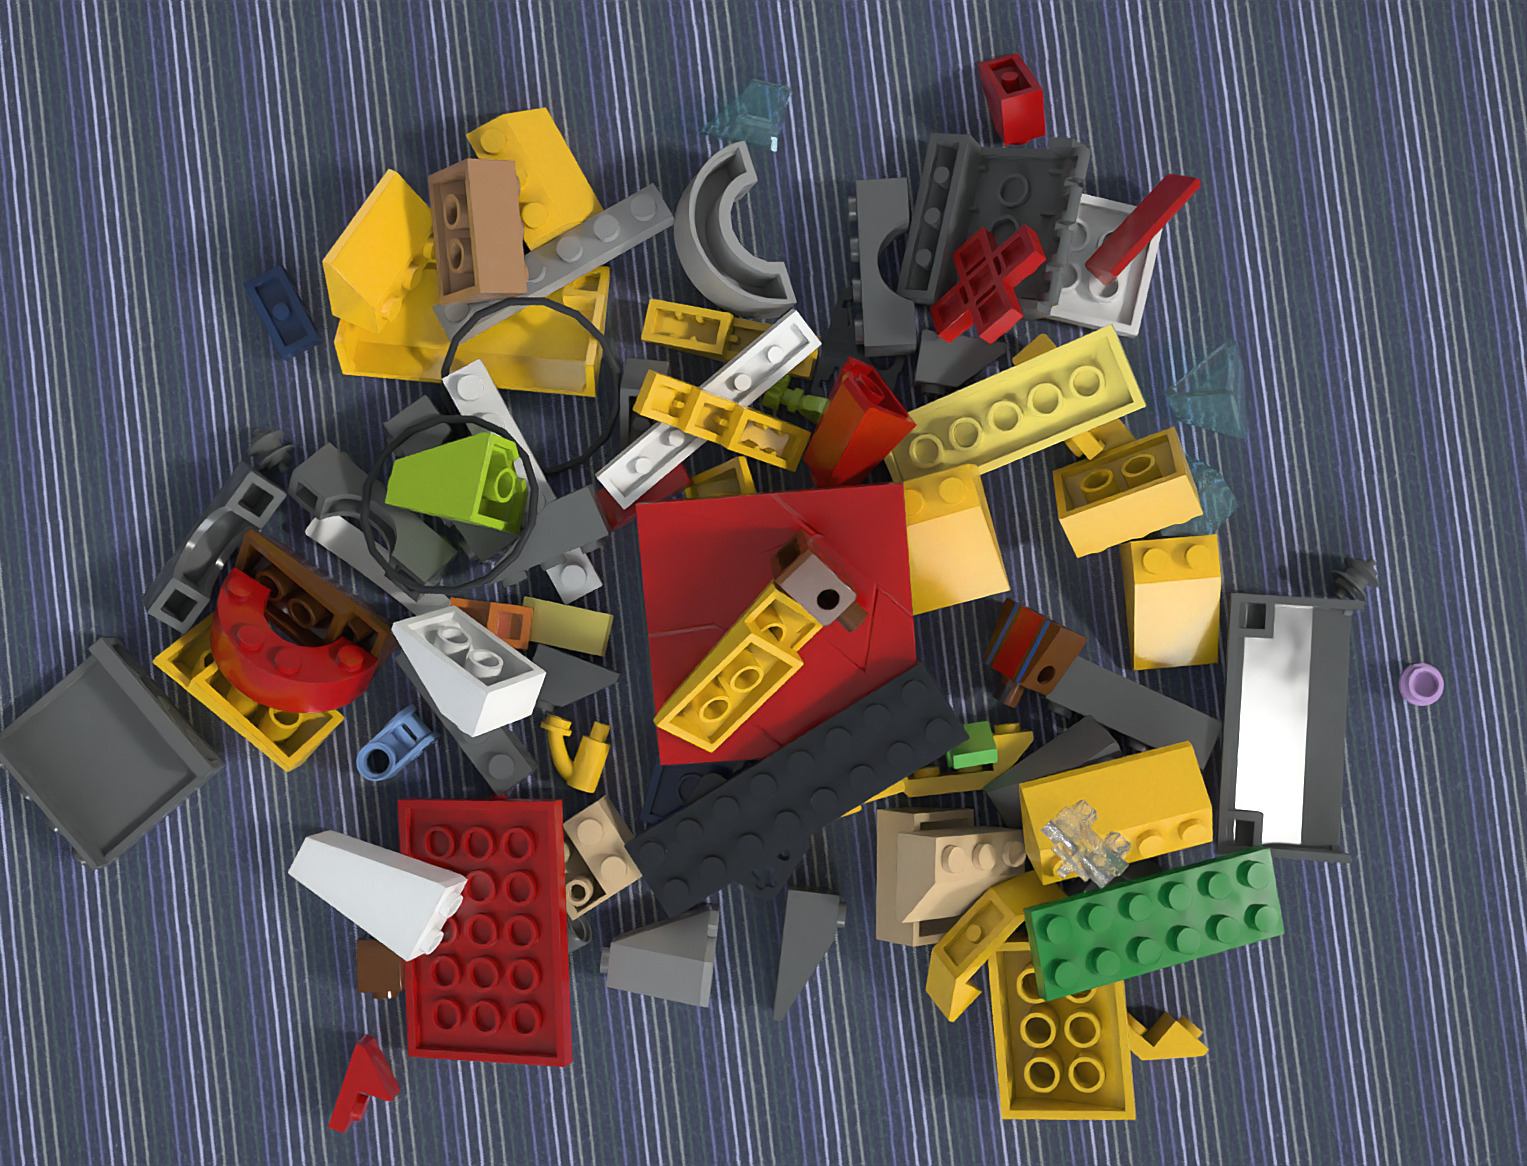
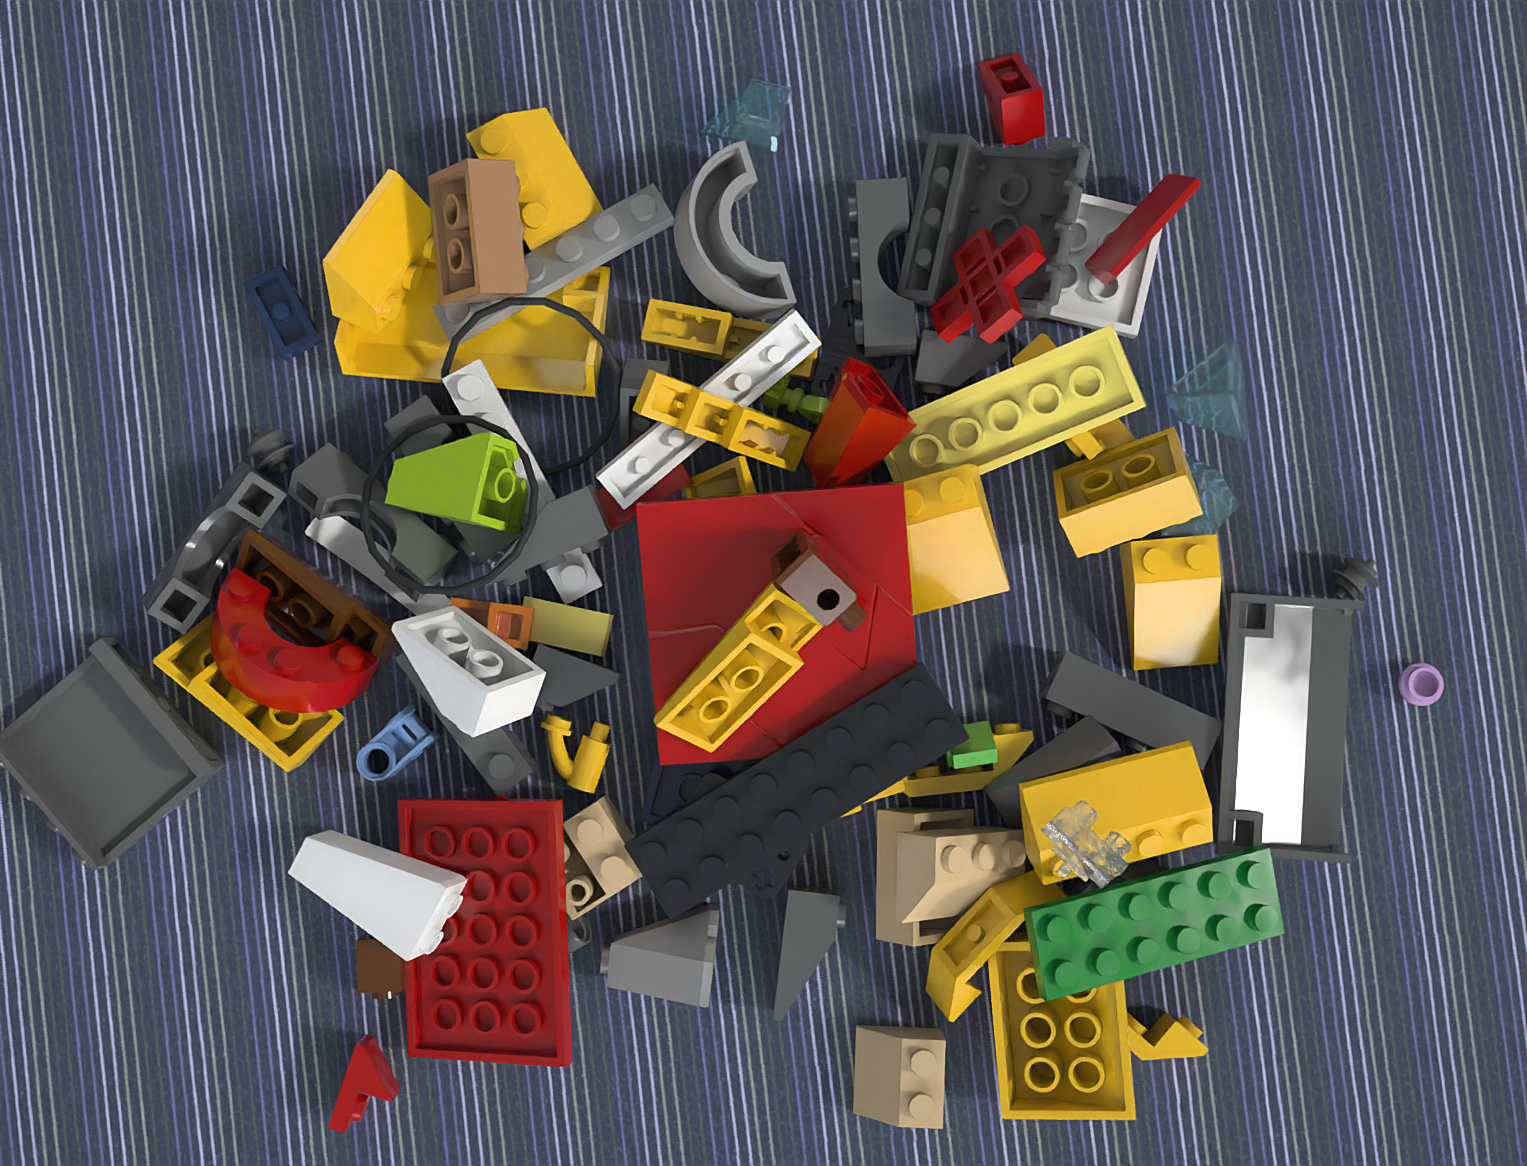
(900, 1075): none -> tan slope
(1029, 652): reddish brown torso -> none

